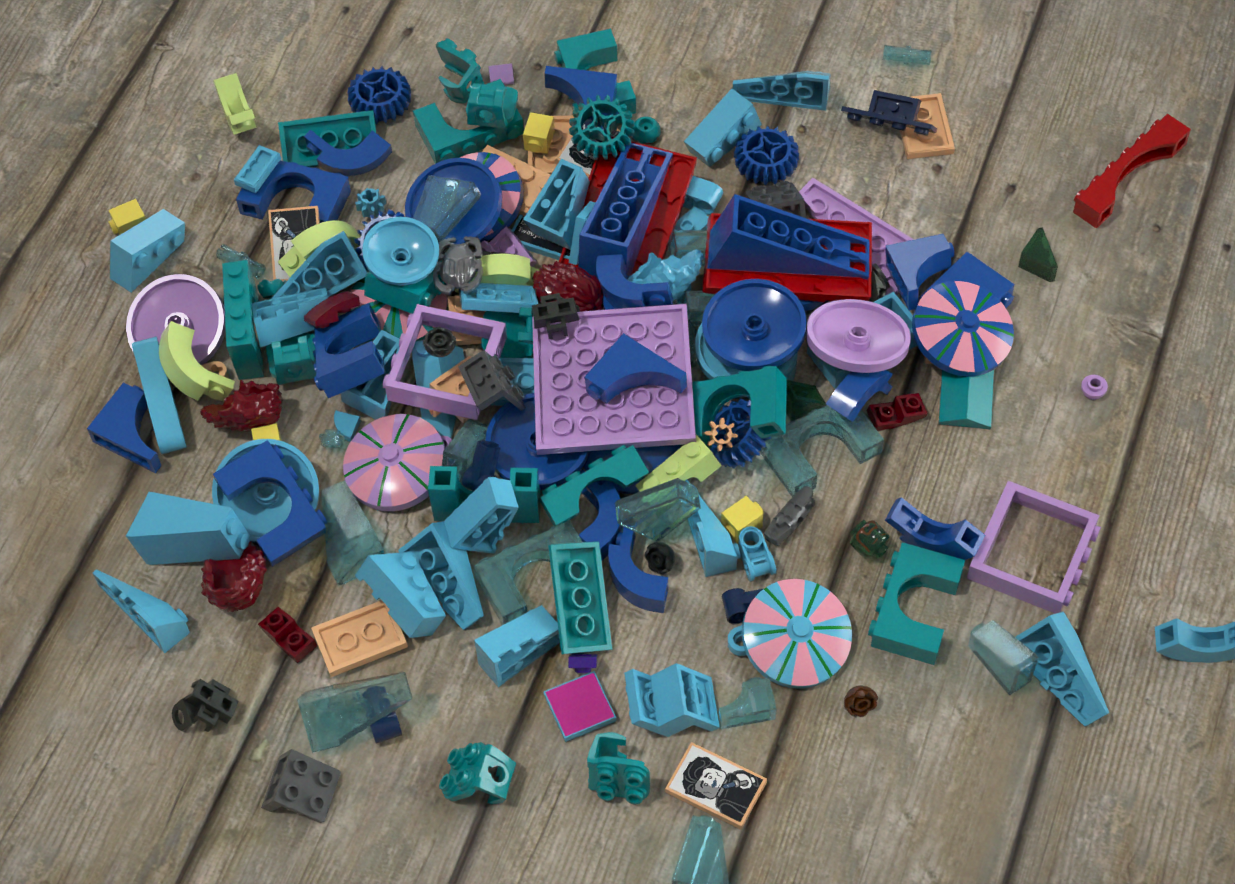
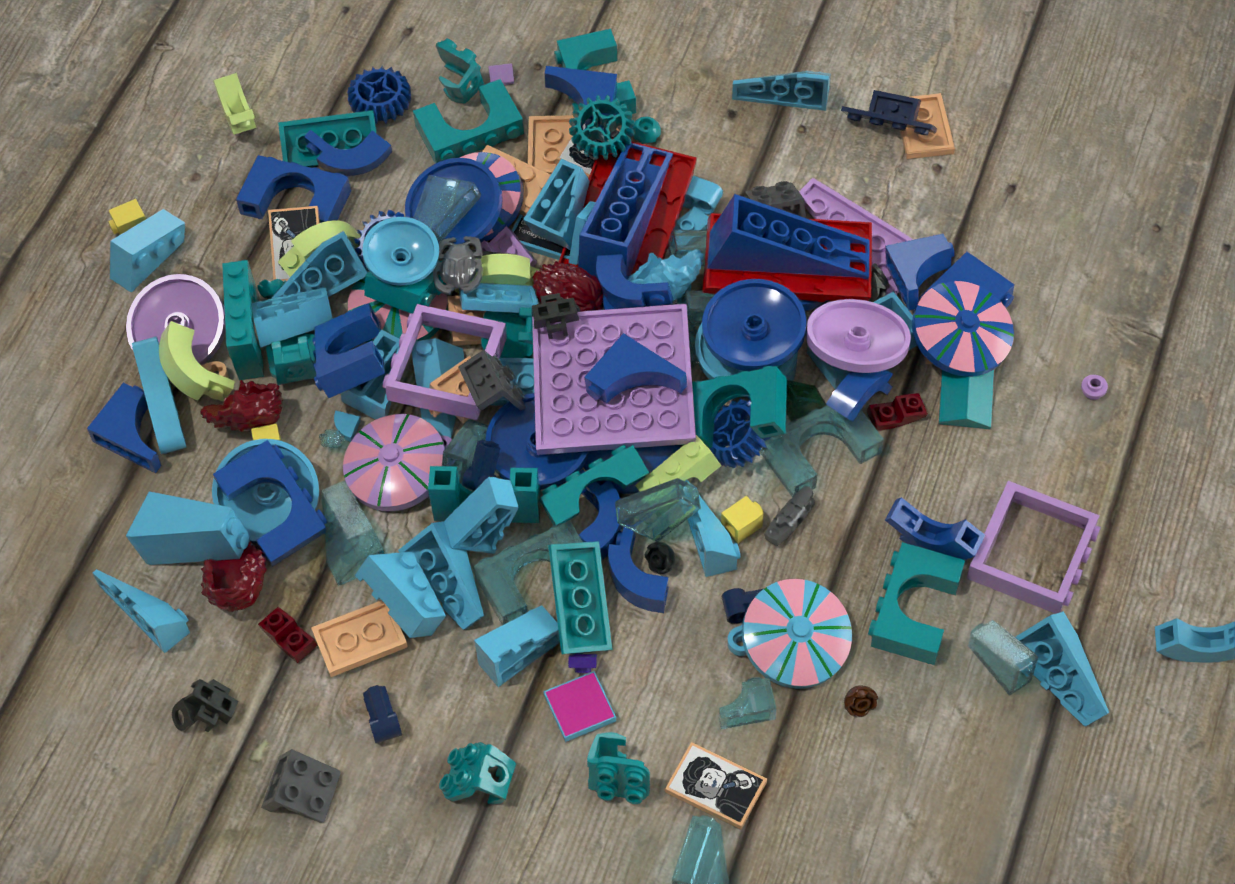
(232, 255): clear light blue pin -> none
(257, 169): medium azure plate -> none
(328, 310): dark red slope -> none
(345, 709): clear light blue wedge -> none
(370, 202): medium azure gear -> none
(438, 335): pearl dark grey plate -> none
(491, 105): teal piece -> none
(538, 133): light yellow brick -> none
(671, 700): medium azure bracket -> none
(713, 433): light nougat gear -> none
(722, 128): medium azure wedge -> none
(755, 558): medium azure piece -> none
(766, 155): blue gear -> none
(869, 539): clear green head -> none
(907, 54): clear light blue pin -> none
(1038, 257): clear green slope -> none
(1160, 142): red arch -> none

